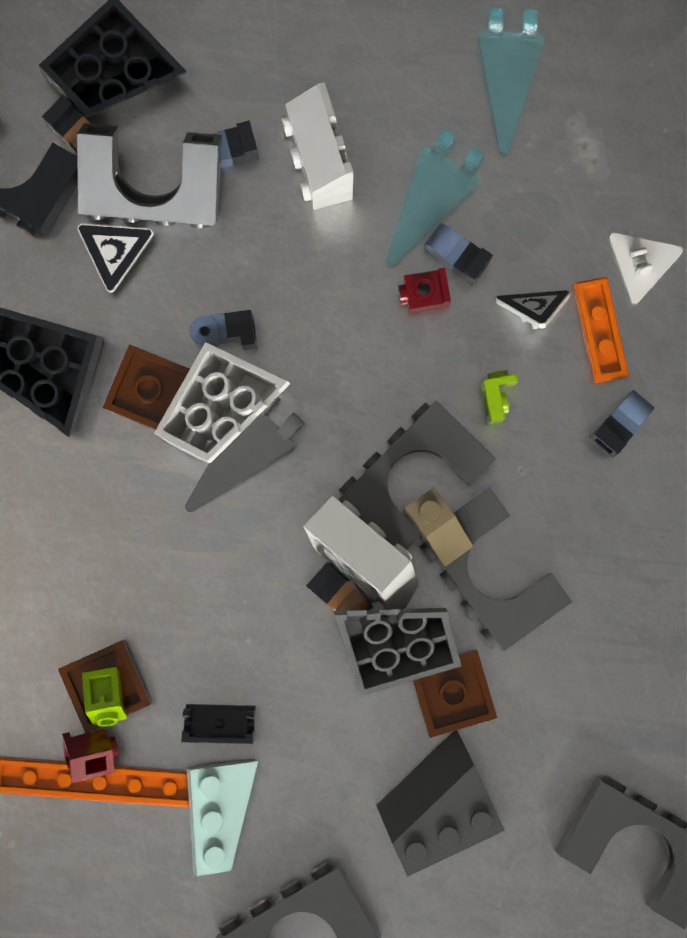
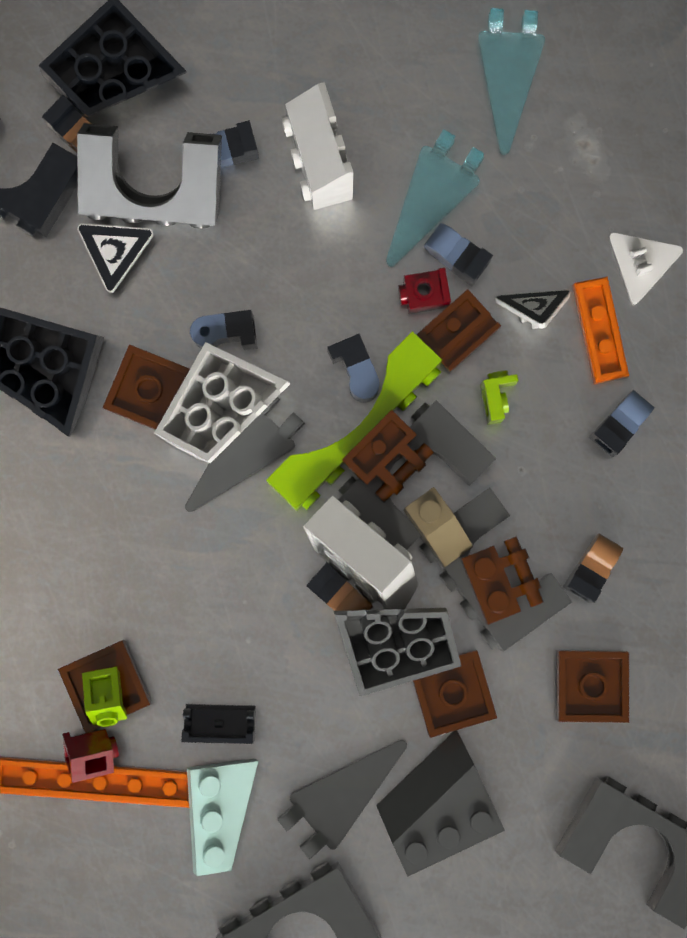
(305, 473): none -> lime arch
(339, 798): none -> dark grey flag
(358, 365): none -> leg
(380, 448): none -> reddish brown plate
(459, 330): none -> reddish brown plate
(491, 583): none -> reddish brown plate
(593, 568): none -> leg
(593, 686): none -> reddish brown plate

